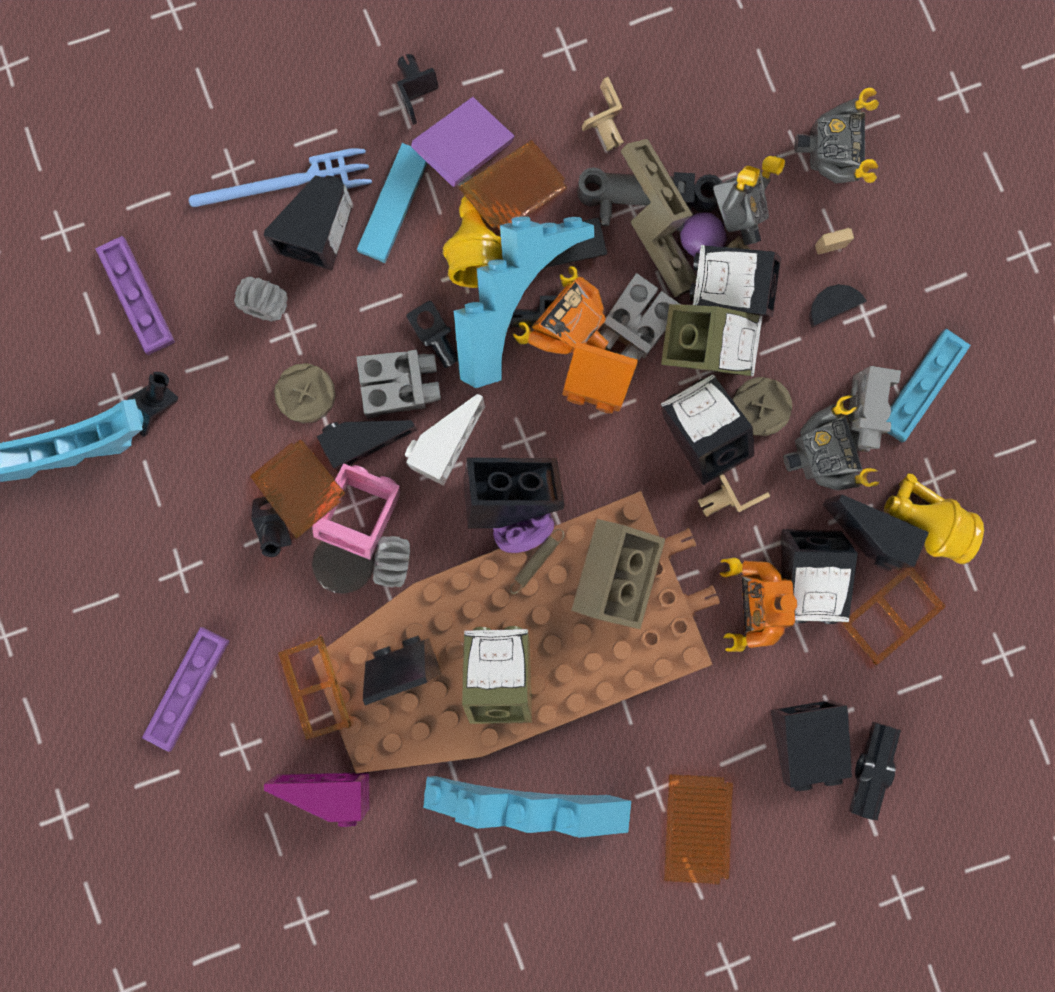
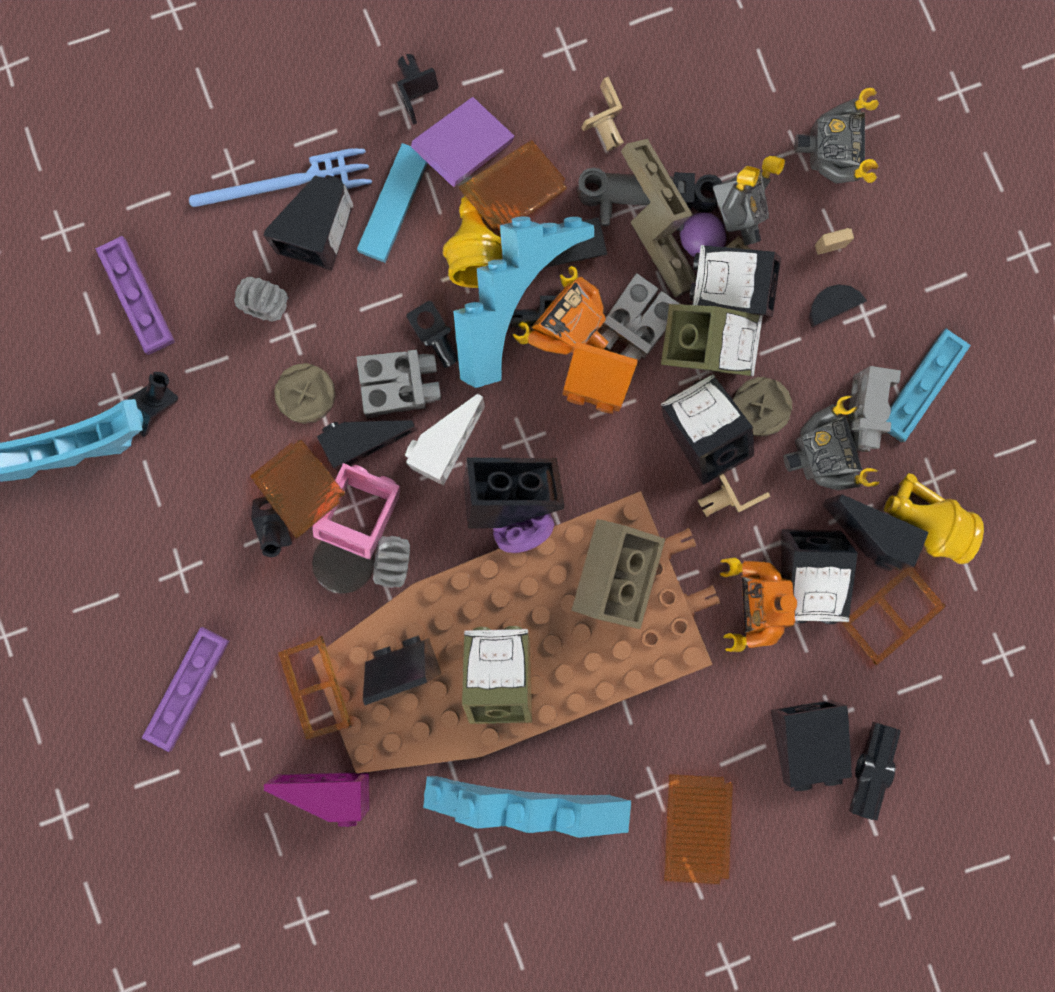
(536, 561): dark tan piece -> none

